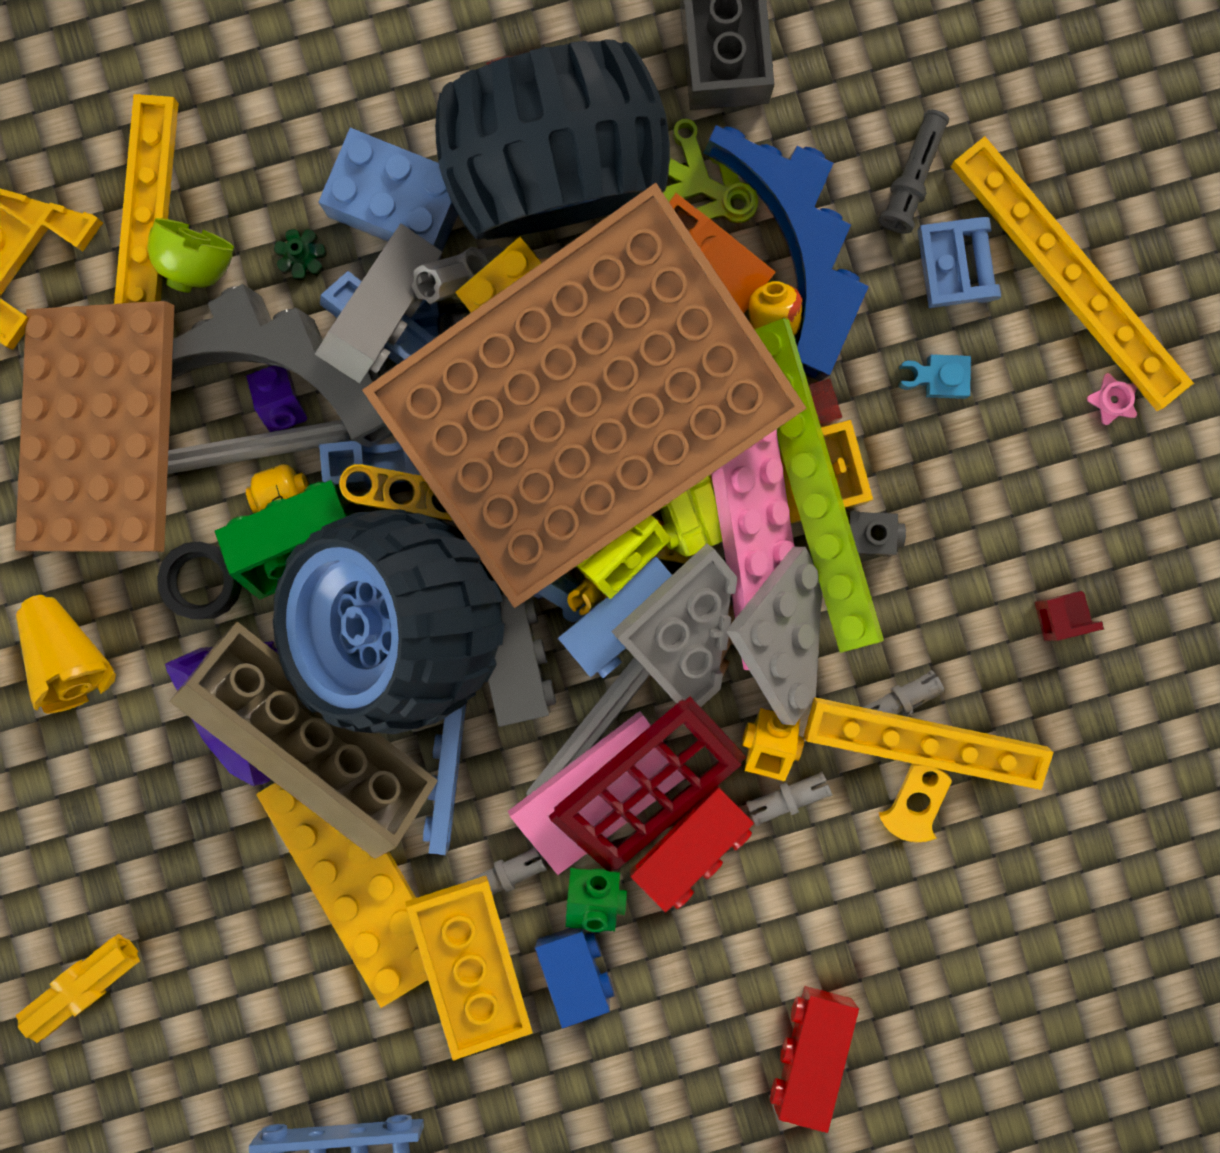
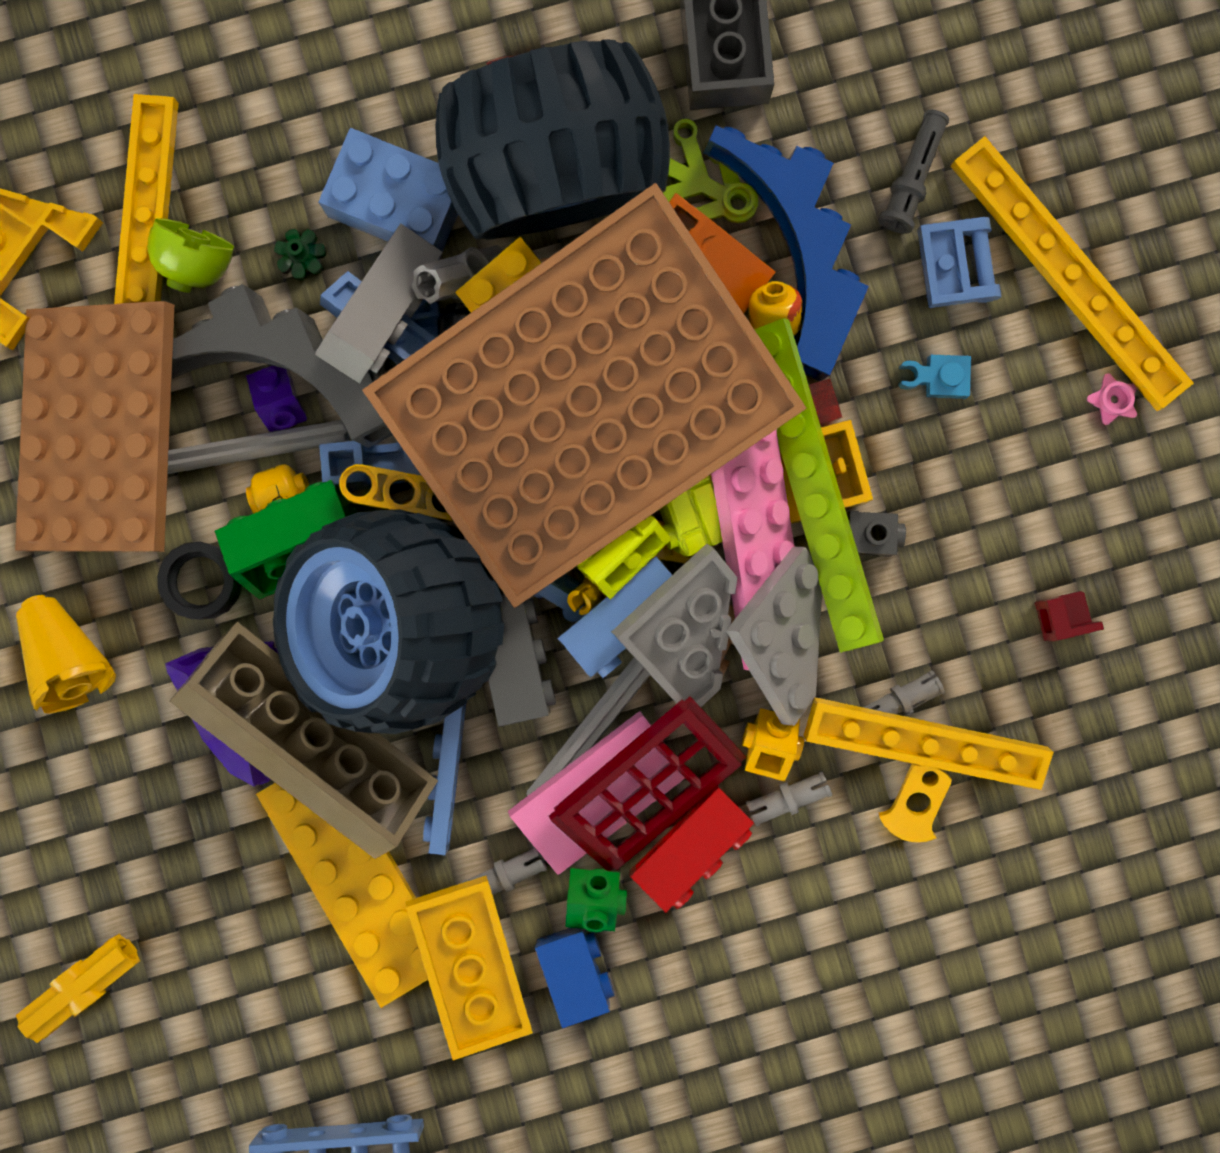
(814, 1058): red brick -> none

